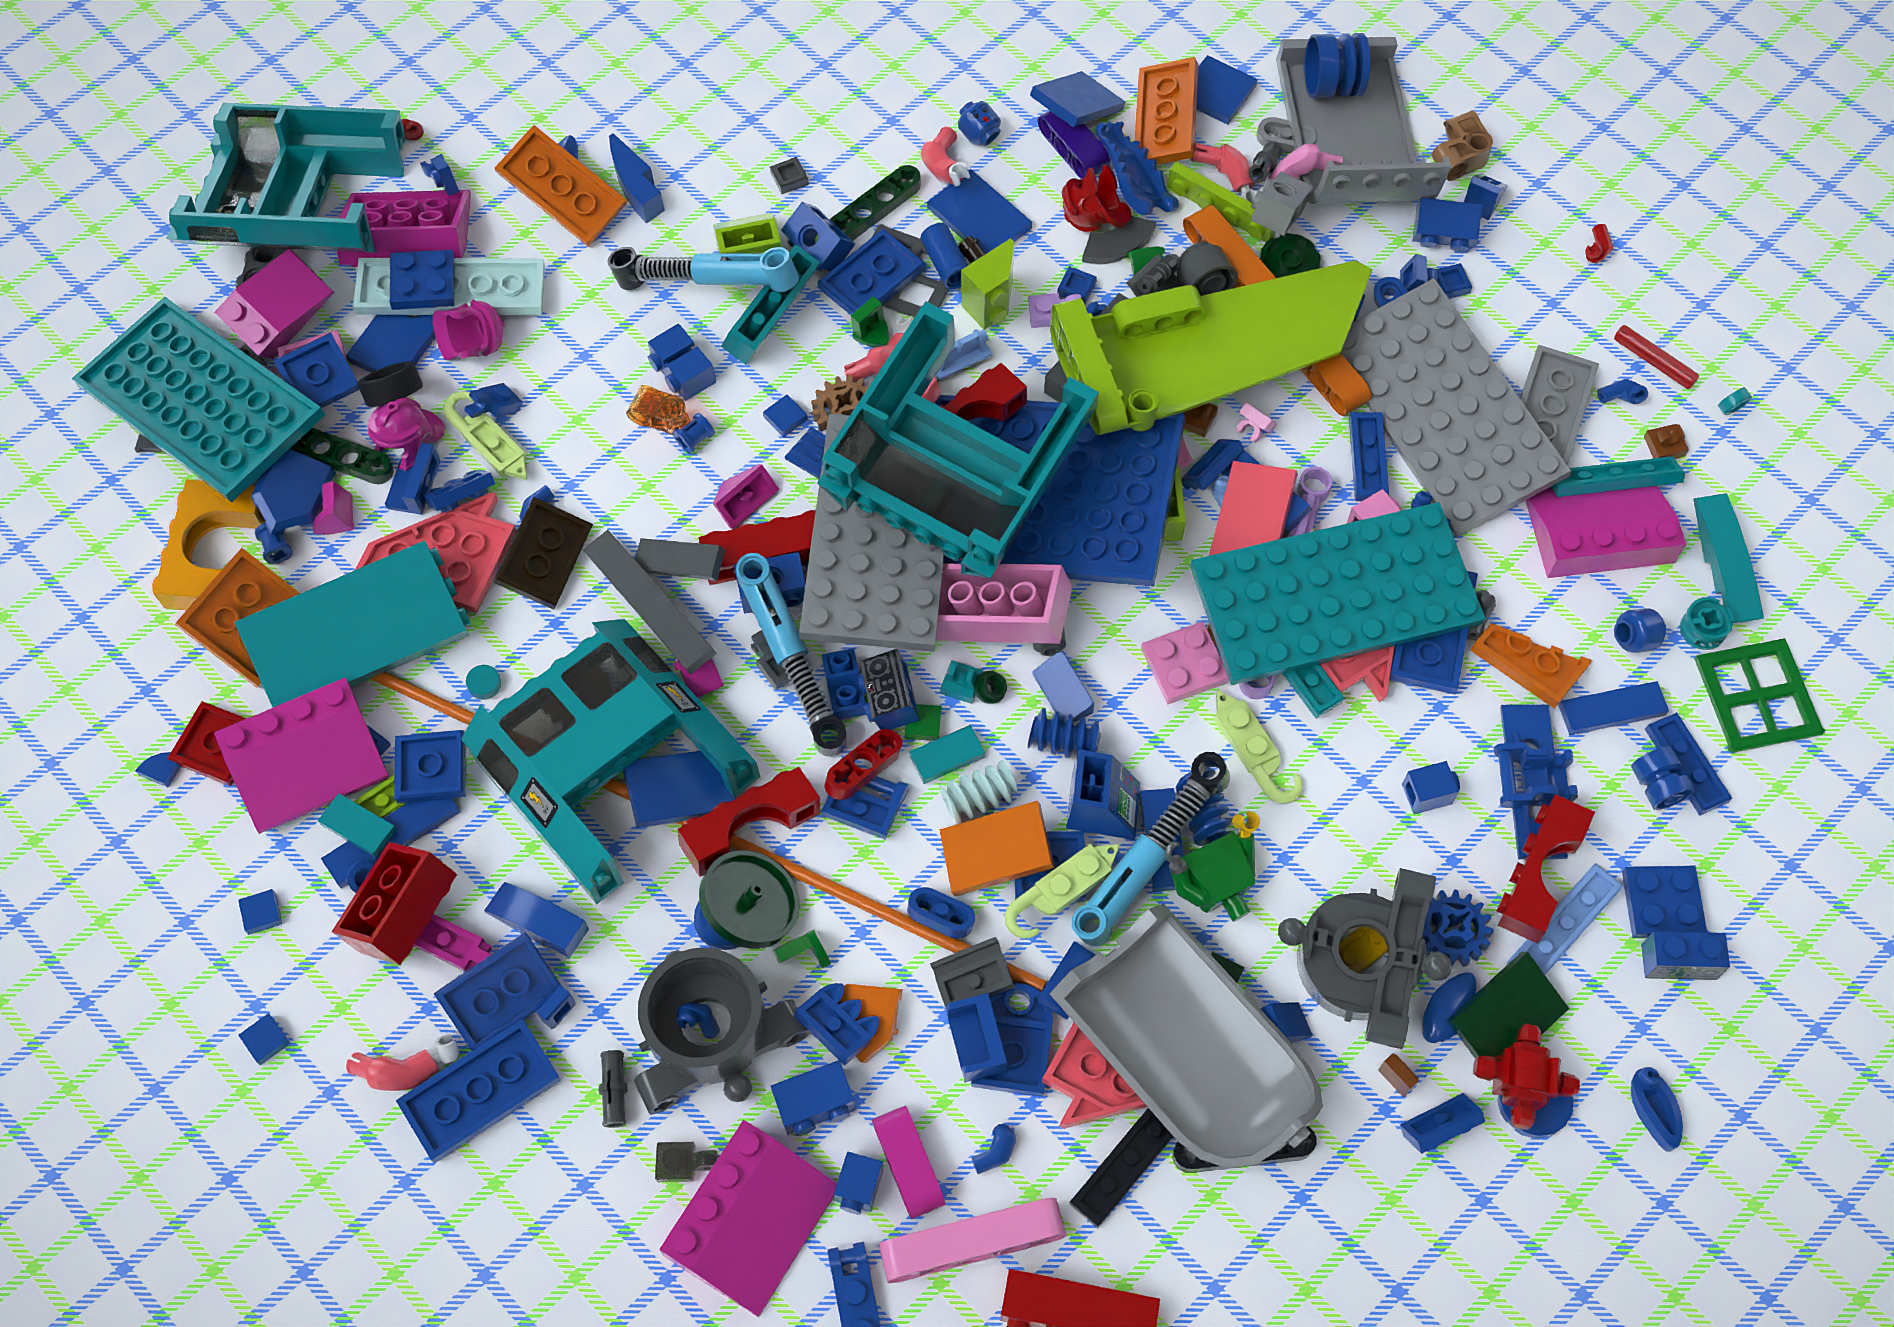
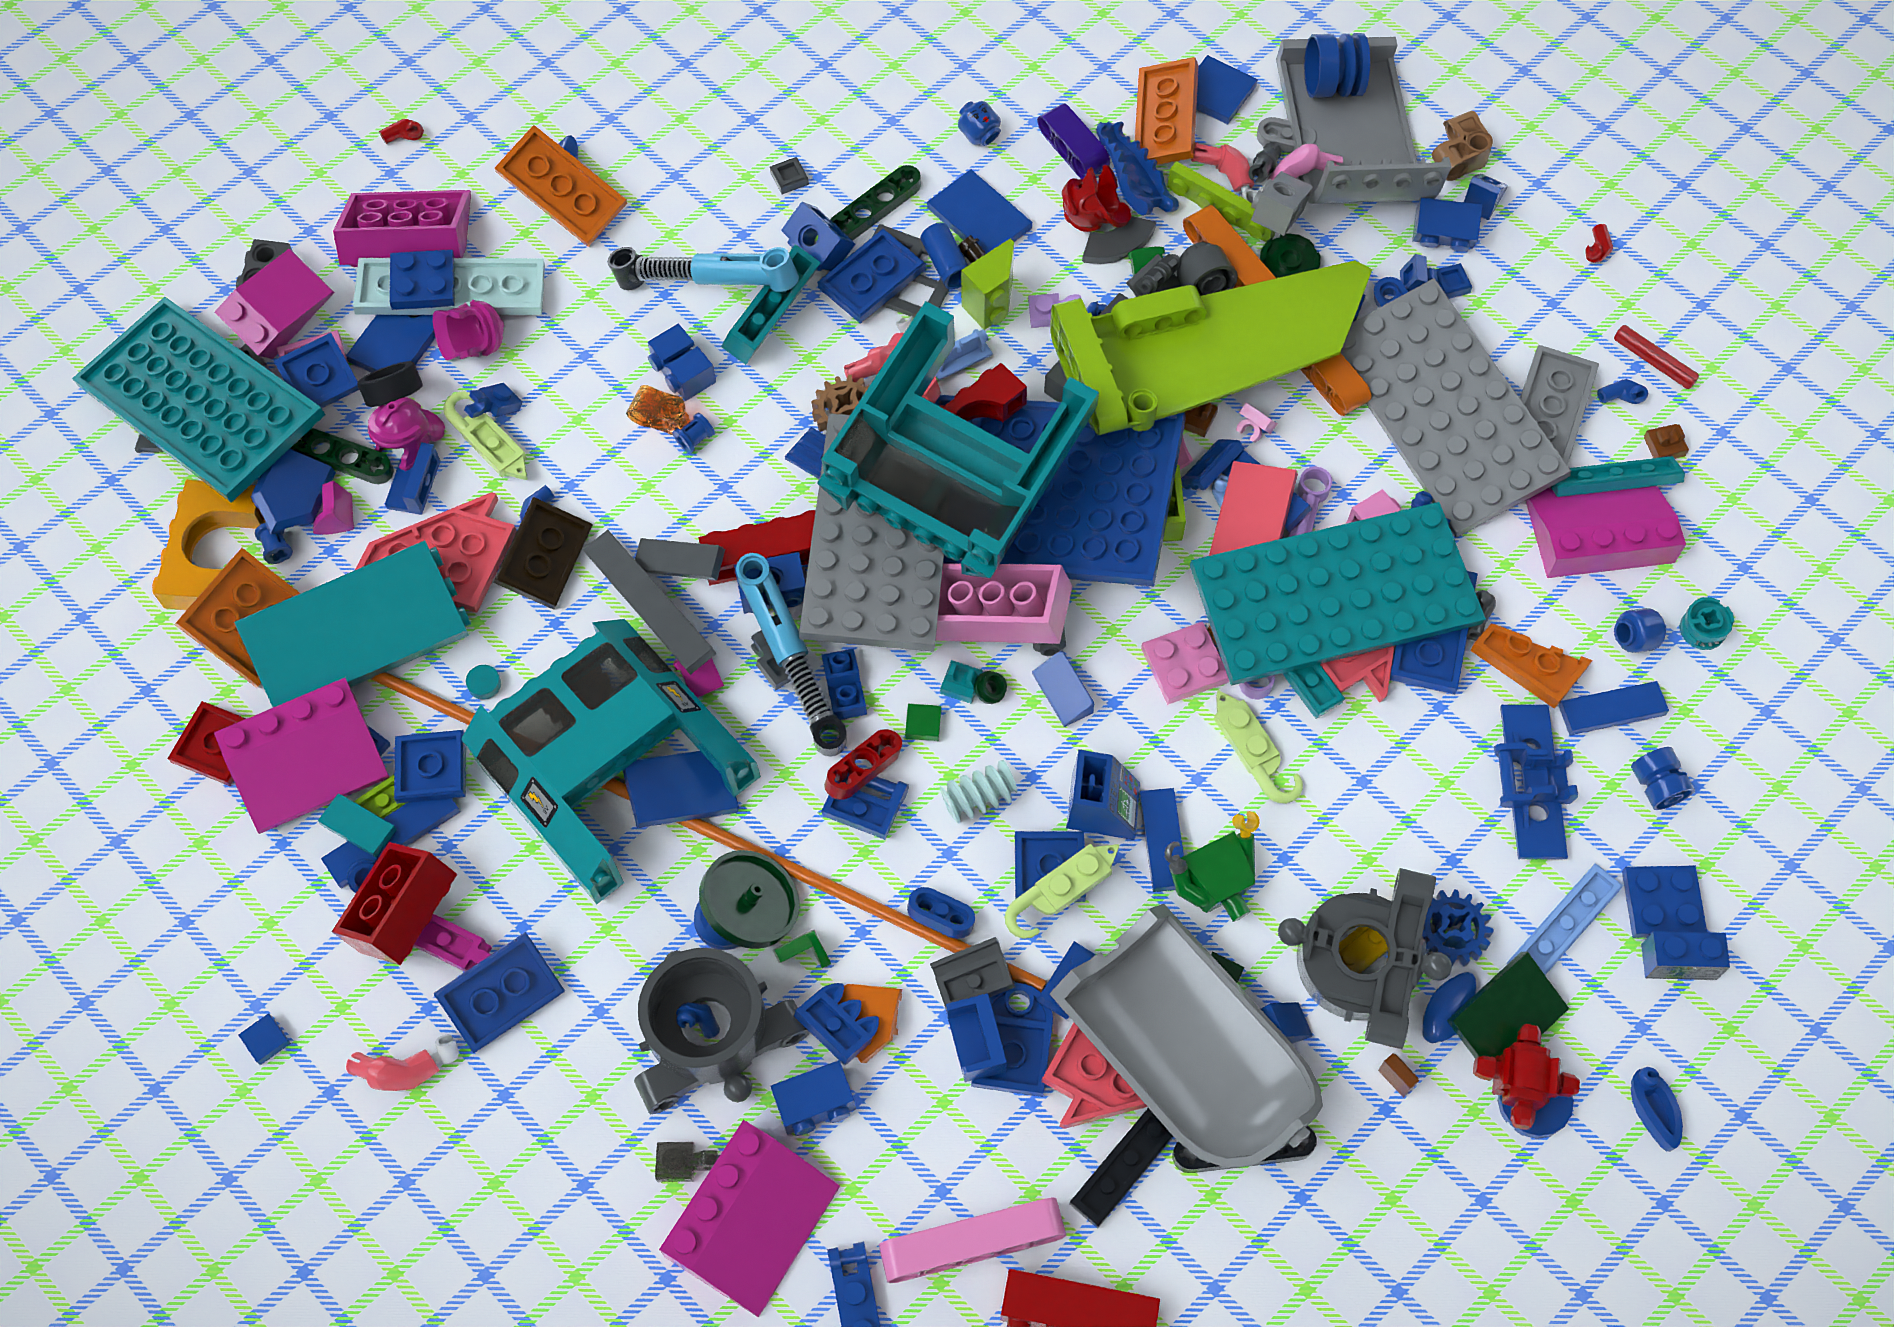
(159, 769): blue tile -> none
(260, 911): blue tile -> none
(275, 173): teal piece -> none
(441, 174): blue plate -> none
(447, 497): blue plate -> none
(478, 1091): blue plate -> none
(540, 918): blue slope -> none
(556, 1007): blue tile -> none
(613, 1089): dark grey pin -> none
(636, 180): blue slope -> none
(744, 494): dark pink slope -> none
(747, 234): lime slope -> none
(784, 799): red arch -> none
(785, 415): blue tile -> none
(858, 1183): blue brick -> none
(870, 325): green tile -> none
(888, 690): brick -> none
(908, 1162): dark pink beam -> none
(938, 163): coral arm -> none
(947, 754): teal tile -> none
(996, 848): orange tile -> none
(999, 1151): blue arm -> none
(1063, 734): blue piece -> none
(1077, 98): blue tile -> none
(1077, 282): blue tile -> none
(1148, 852): piece -> none
(1207, 822): blue piece -> none
(1368, 454): blue plate -> none
(1431, 787): blue brick -> none
(1442, 1123): blue plate -> none
(1530, 904): red arch -> none
(1708, 787): blue tile -> none
(1728, 556): teal slope -> none
(1735, 401): teal tile -> none
(1794, 687): green window -> none

